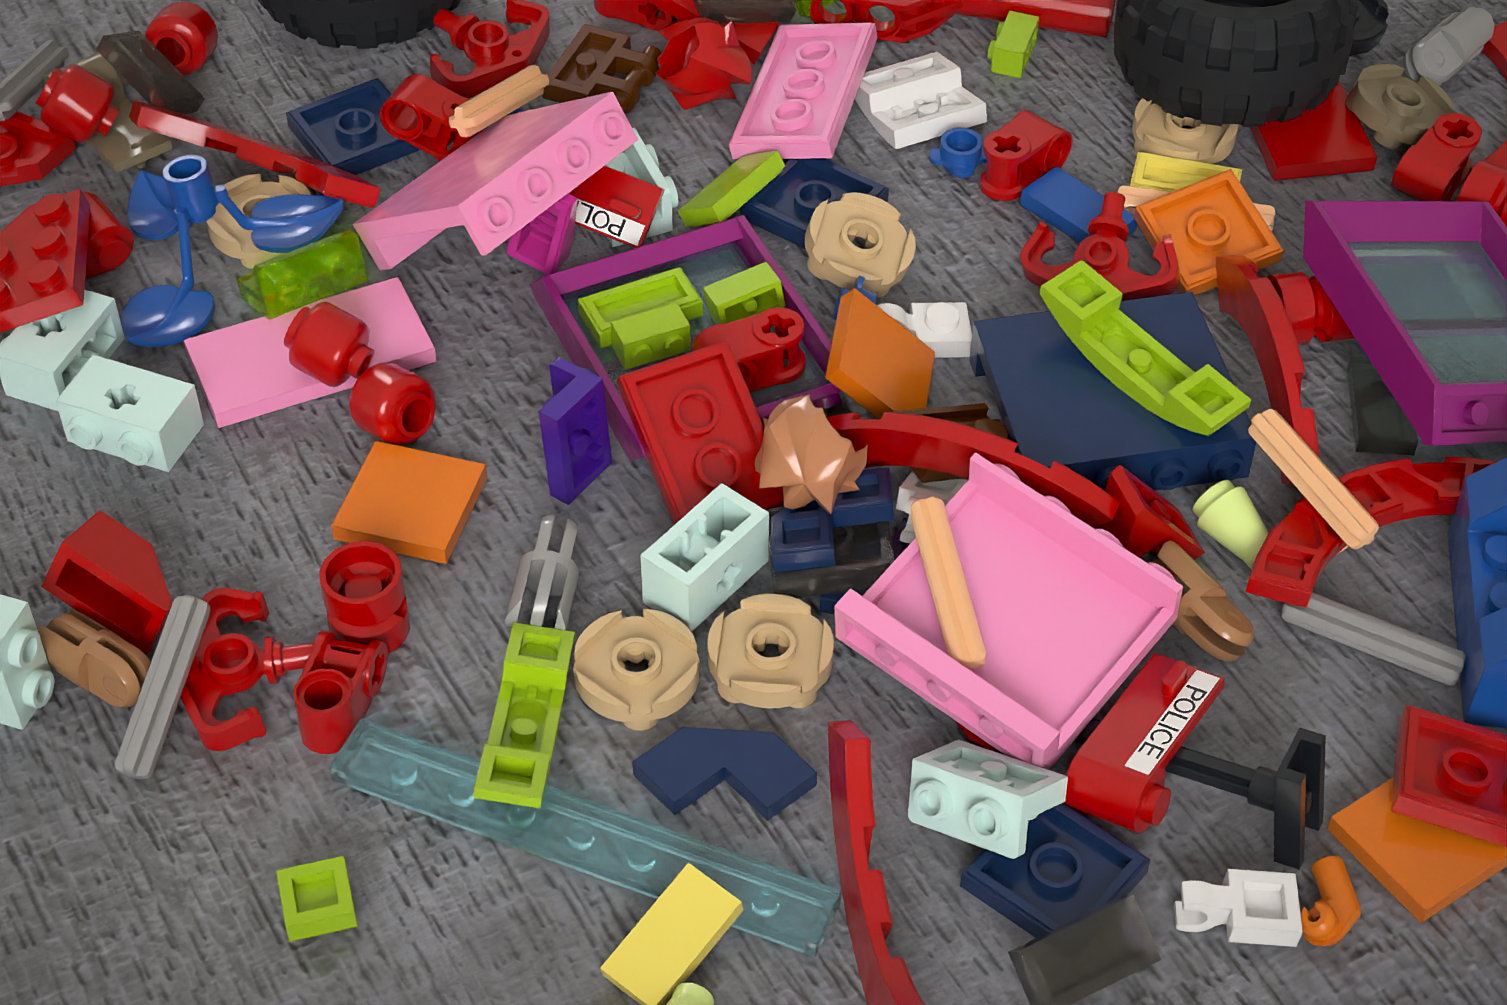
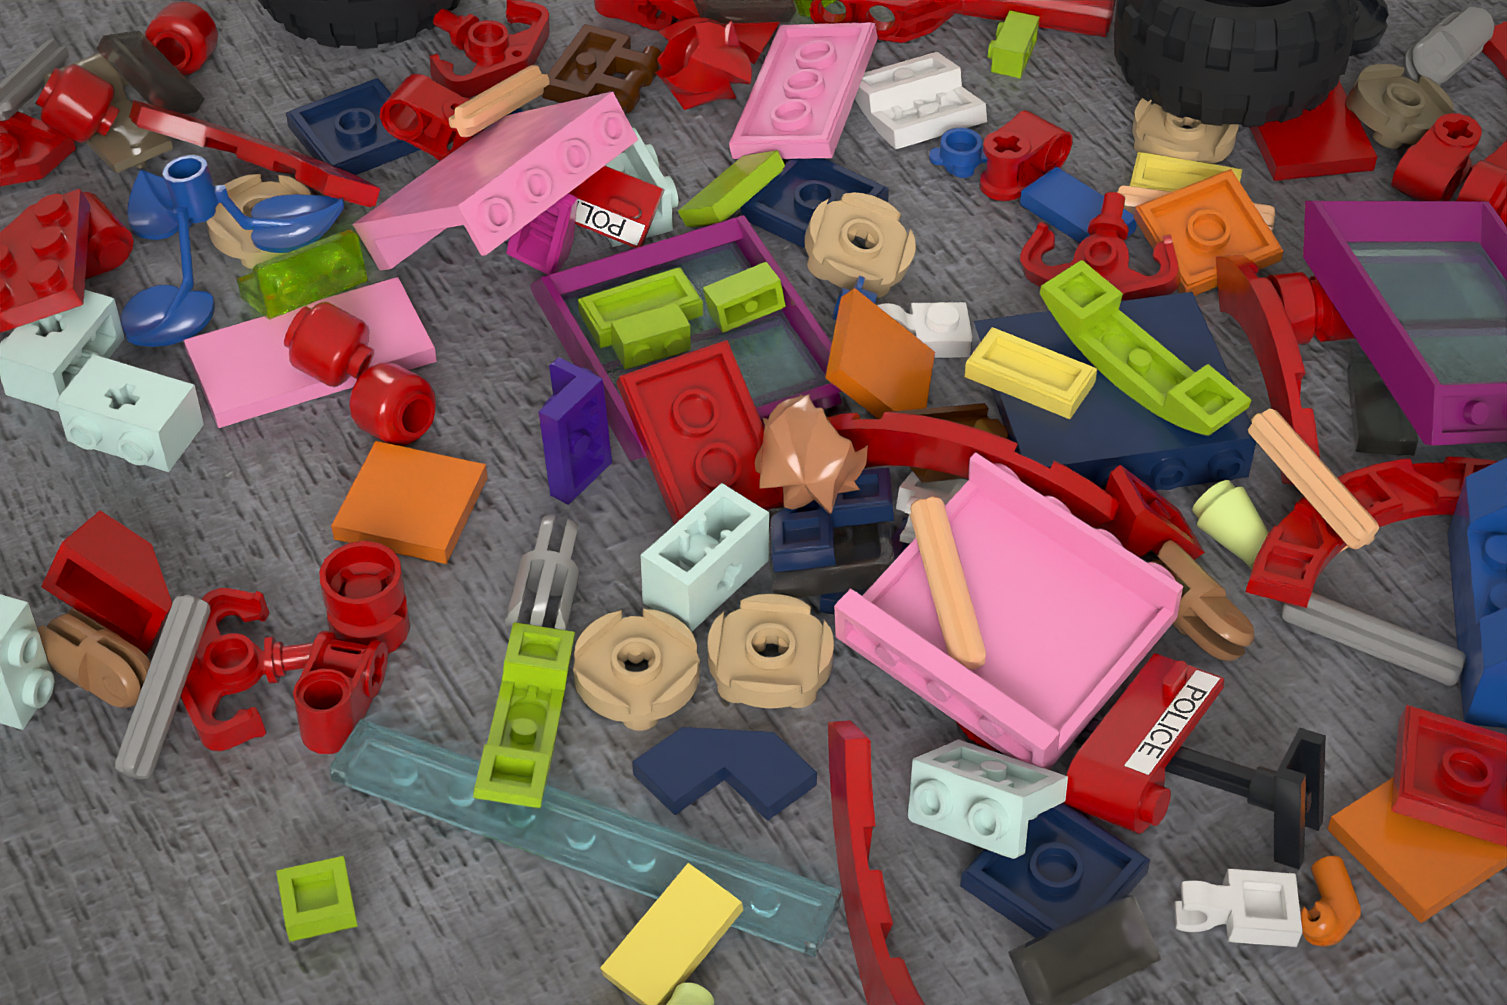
(759, 350): red piece -> none
(1030, 372): none -> light yellow tile

